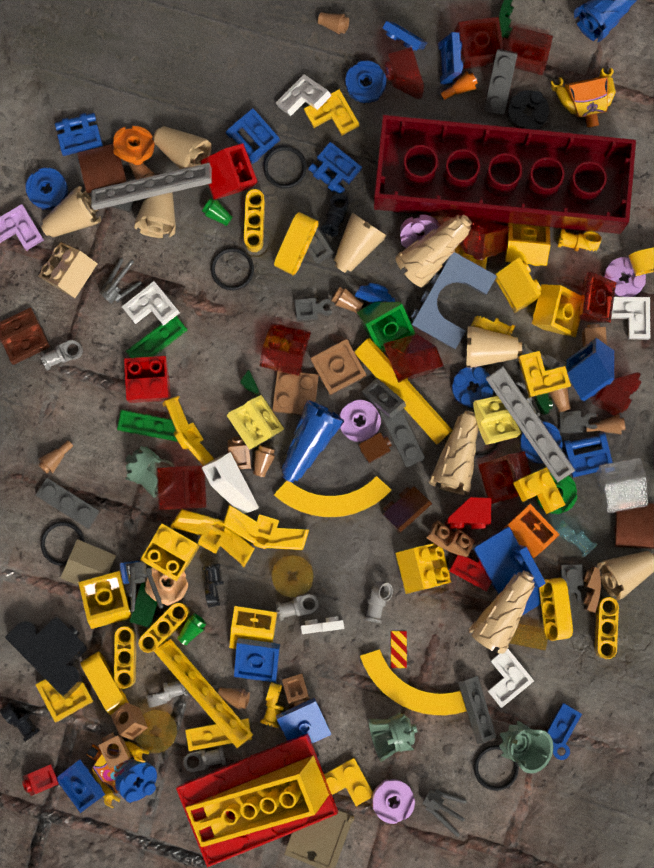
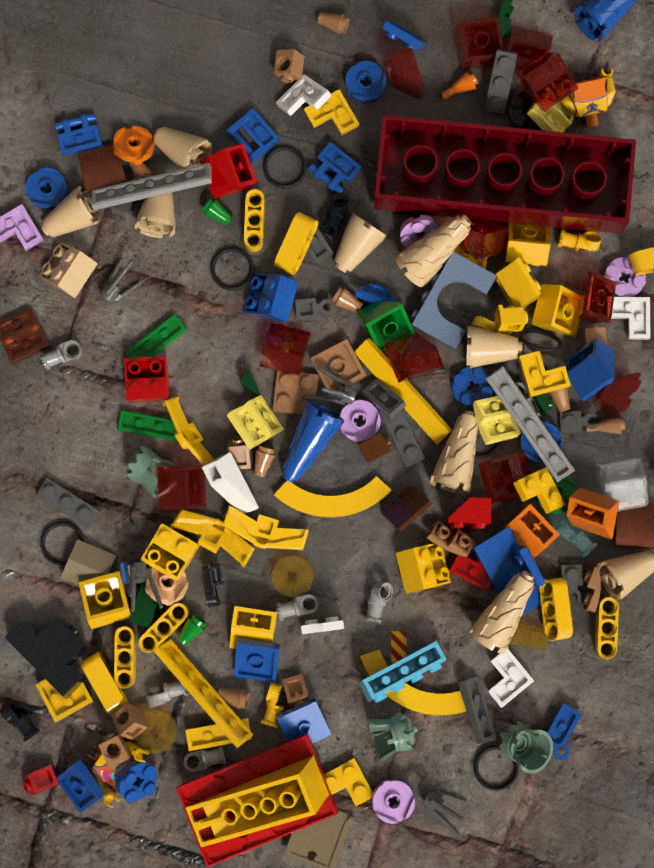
(50, 461): medium nougat cone -> none
(151, 300): white plate -> none
(270, 297): none -> blue slope
(289, 65): none -> medium nougat brick
(343, 394): none -> dark grey plant
(406, 669): none -> medium azure brick
(450, 57): blue plate -> none
(510, 319): none -> yellow brick
(539, 348): none -> black tyre
(547, 81): none -> clear red slope
(554, 119): none -> light yellow slope
(588, 462): blue plate -> none
(593, 512): none -> orange slope

